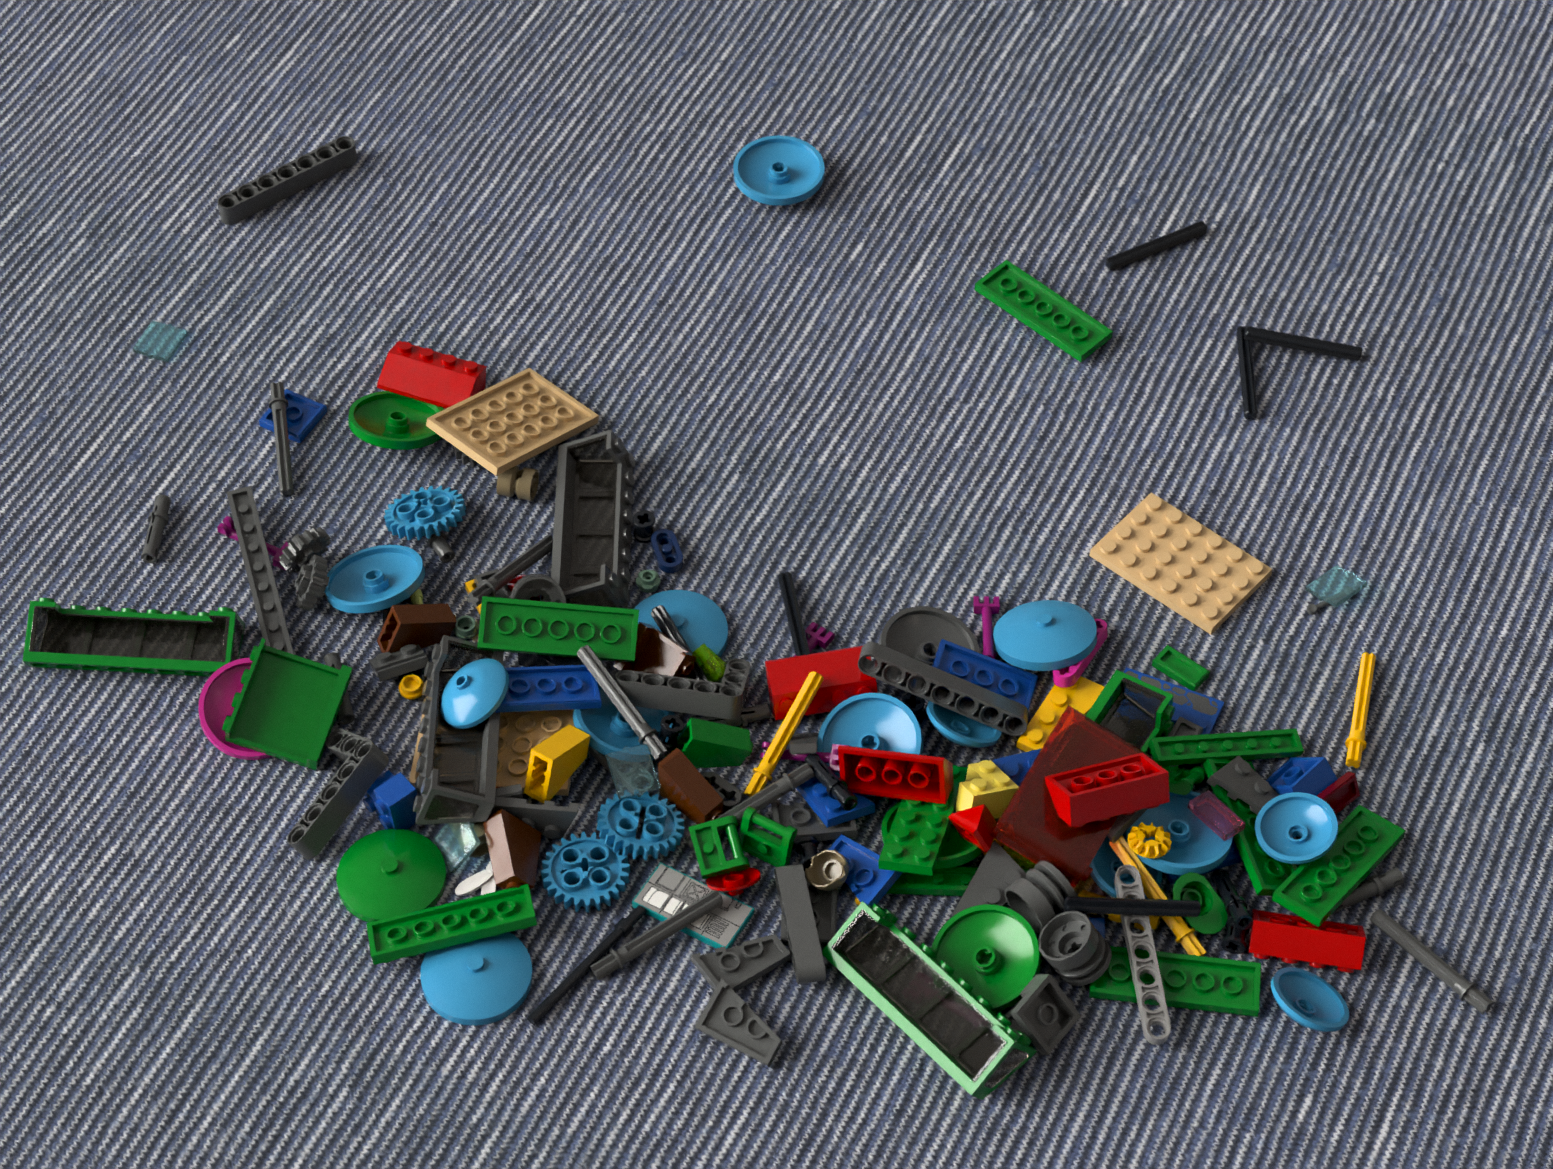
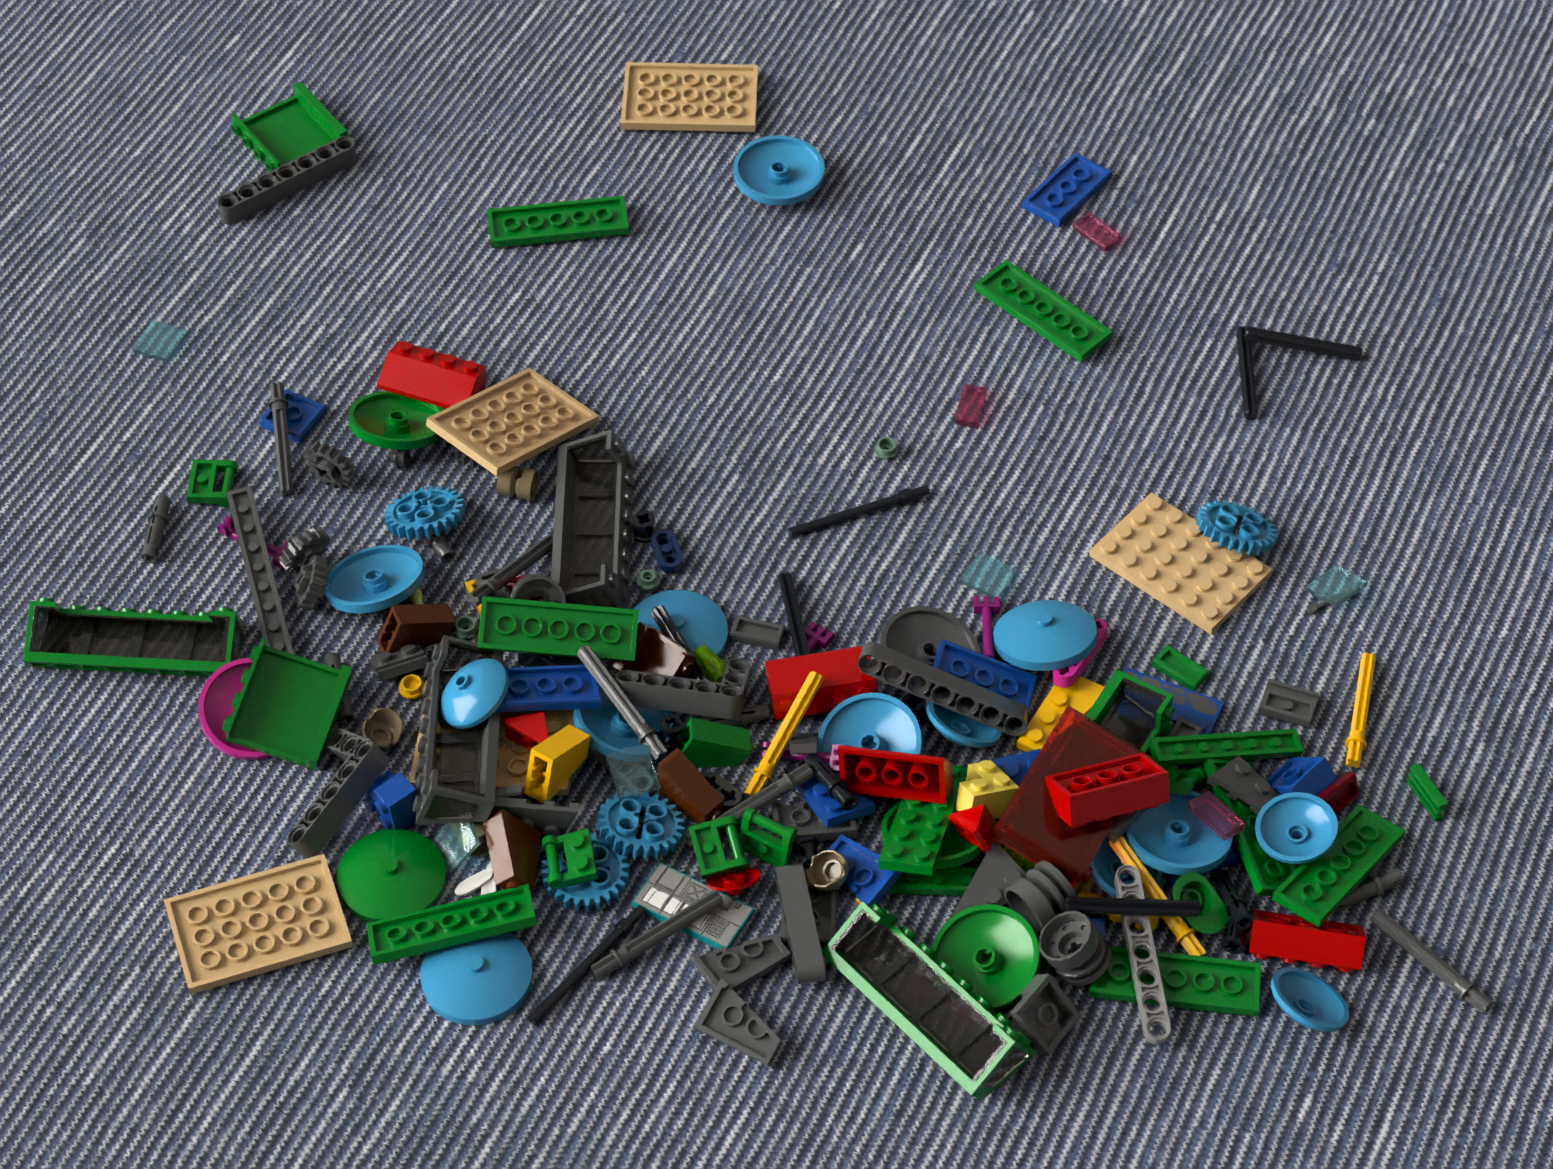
(203, 481): none -> green plate
(257, 923): none -> tan plate
(288, 128): none -> green panel
(329, 464): none -> dark grey gear
(383, 728): none -> dark tan hair
(400, 458): none -> dark grey plate
(527, 729): none -> red slope
(557, 221): none -> green plate
(579, 858): none -> green plate
(689, 97): none -> tan plate
(757, 632): none -> dark grey tile
(886, 448): none -> sand green plate
(904, 497): none -> black bar
(971, 406): none -> clear pink tile
(988, 575): none -> clear light blue piece
(1067, 189): none -> blue tile
(1096, 231): none -> clear pink tile
(1153, 848): yellow gear -> none
(1156, 245): black axle -> none
(1254, 534): none -> dark azure gear
(1288, 703): none -> dark grey plate
(1427, 792): none -> green tile

